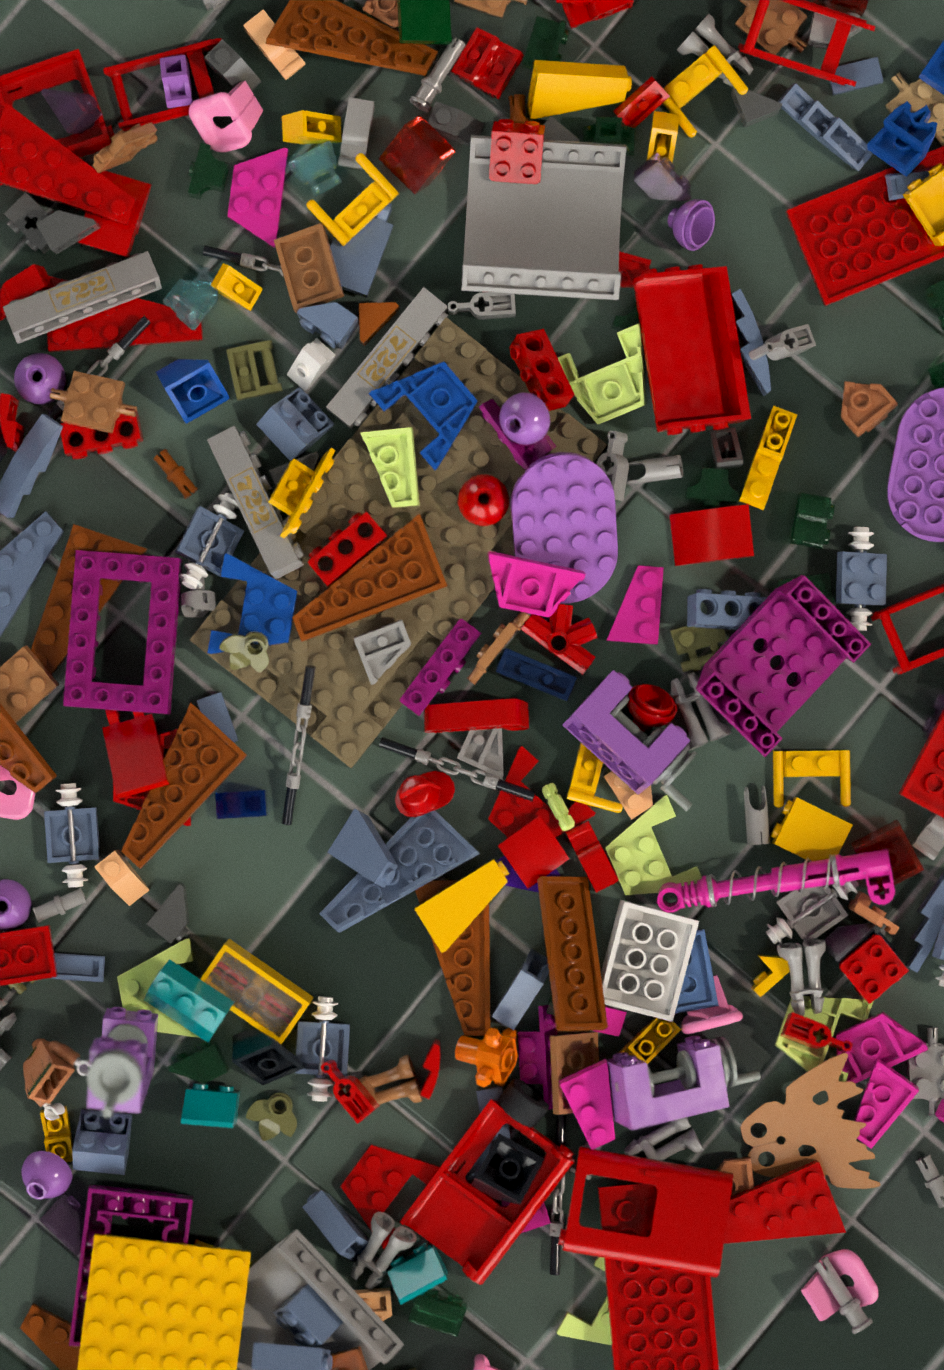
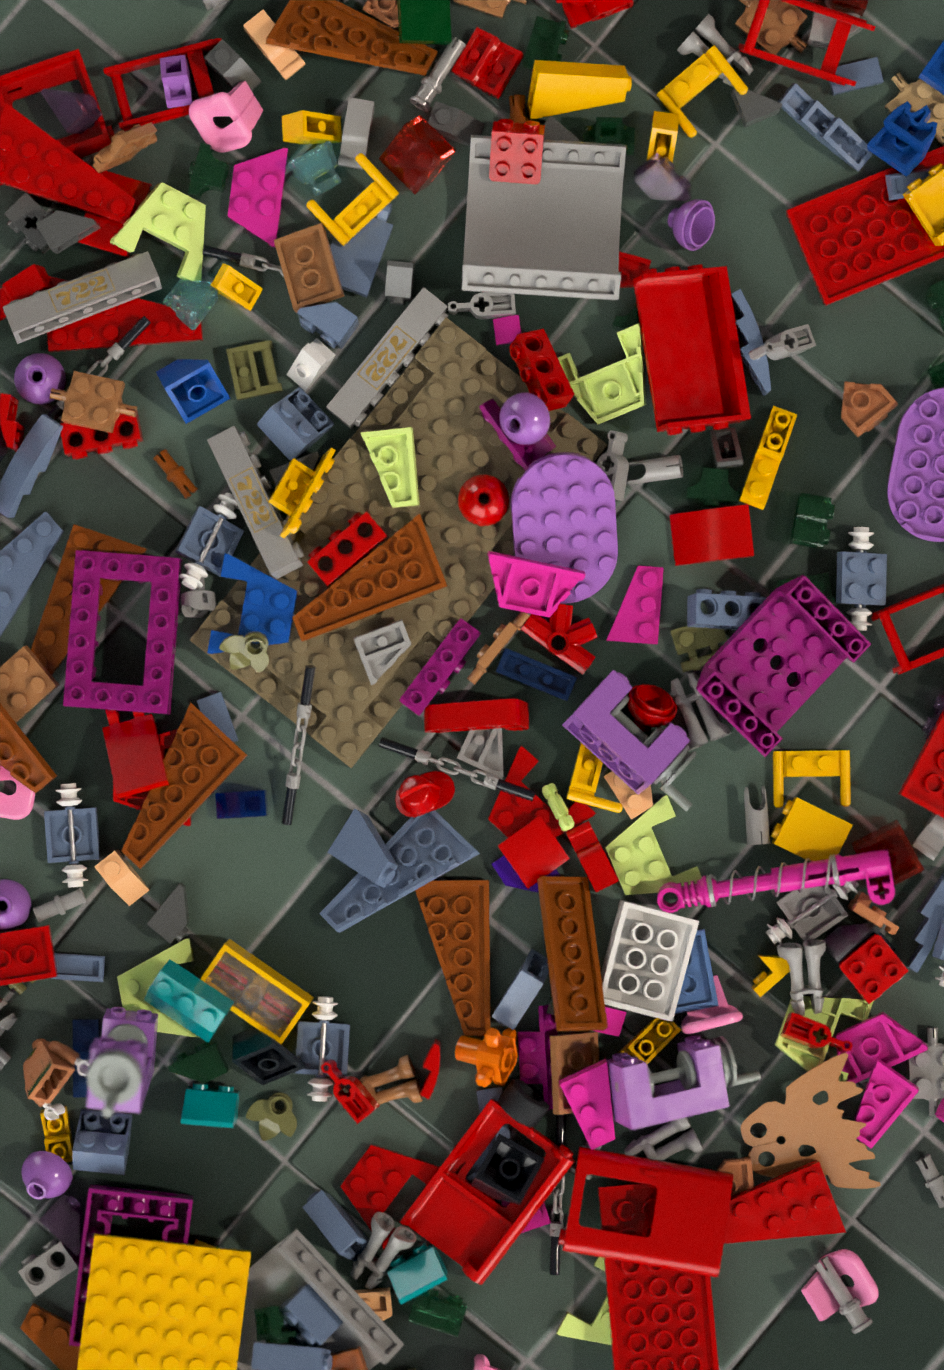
(52, 1270): none -> light grey brick
(83, 1037): none -> dark blue plate
(173, 219): none -> yellowish green wing
(269, 1324): none -> clear green bracket
(374, 317): dark orange slope -> none
(399, 282): none -> slope
(439, 398): blue wing -> none
(459, 904): yellow slope -> none
(506, 329): none -> dark pink slope
(641, 103): red plate -> none

